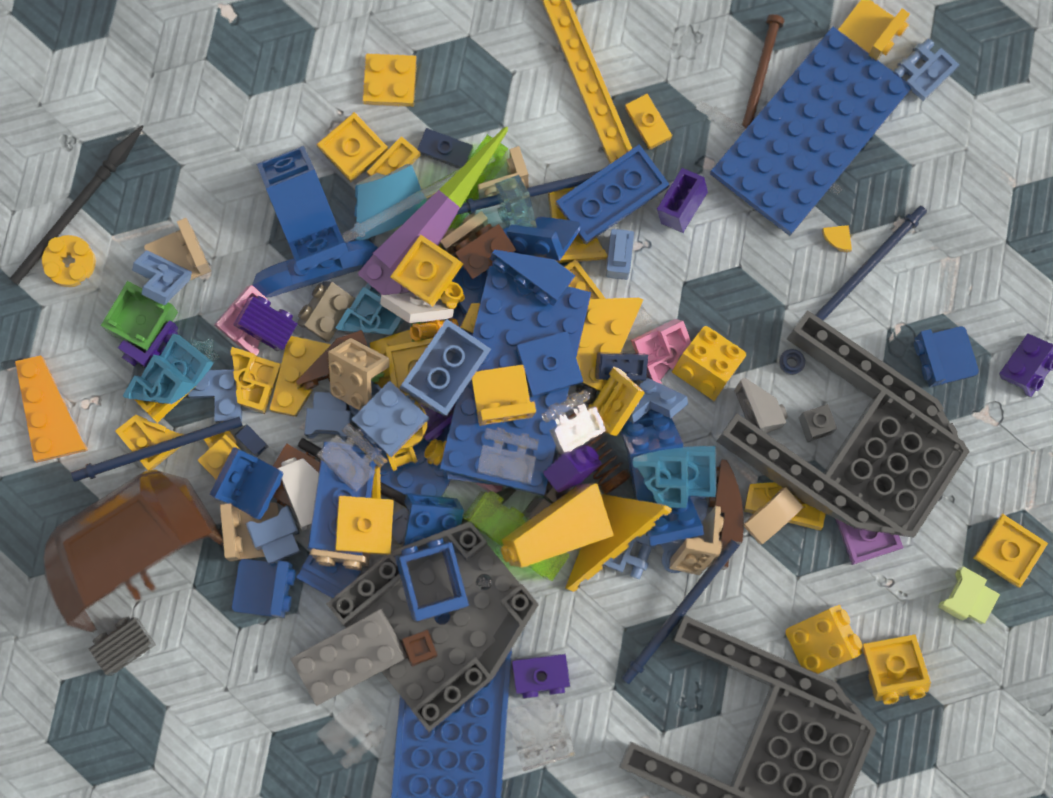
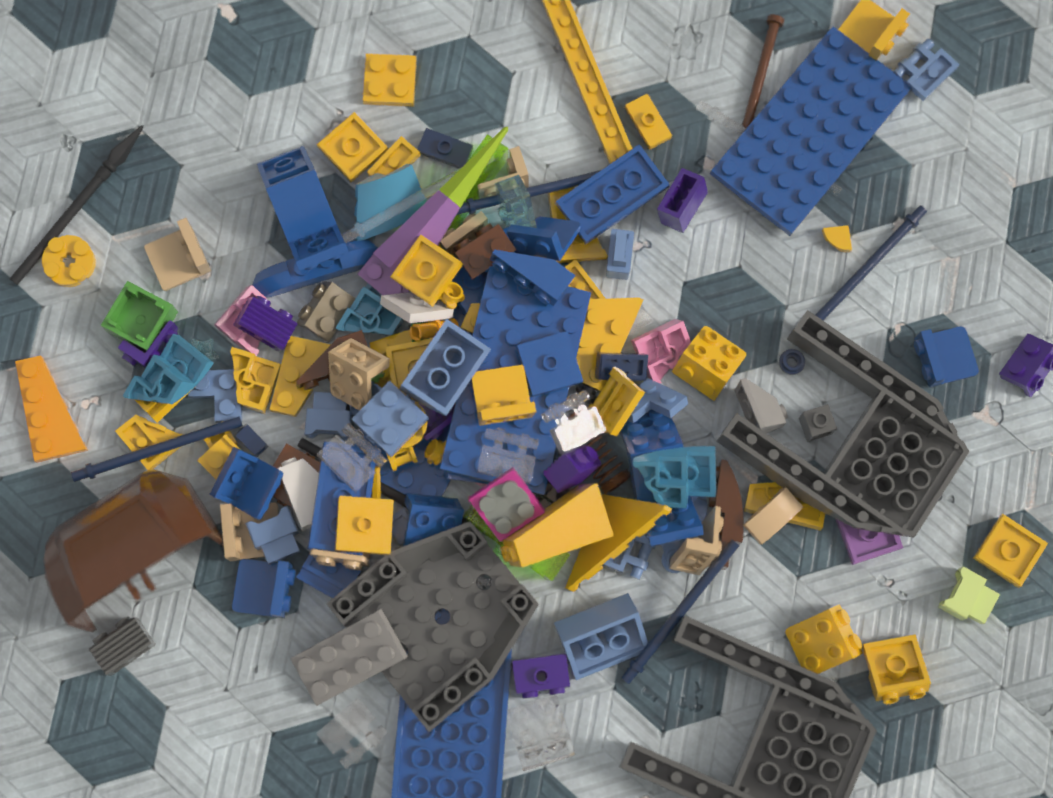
(164, 277): medium blue plate -> none
(419, 648): reddish brown plate -> none
(438, 607): blue window -> none
(506, 504): none -> light grey piece
(602, 636): none -> medium blue slope

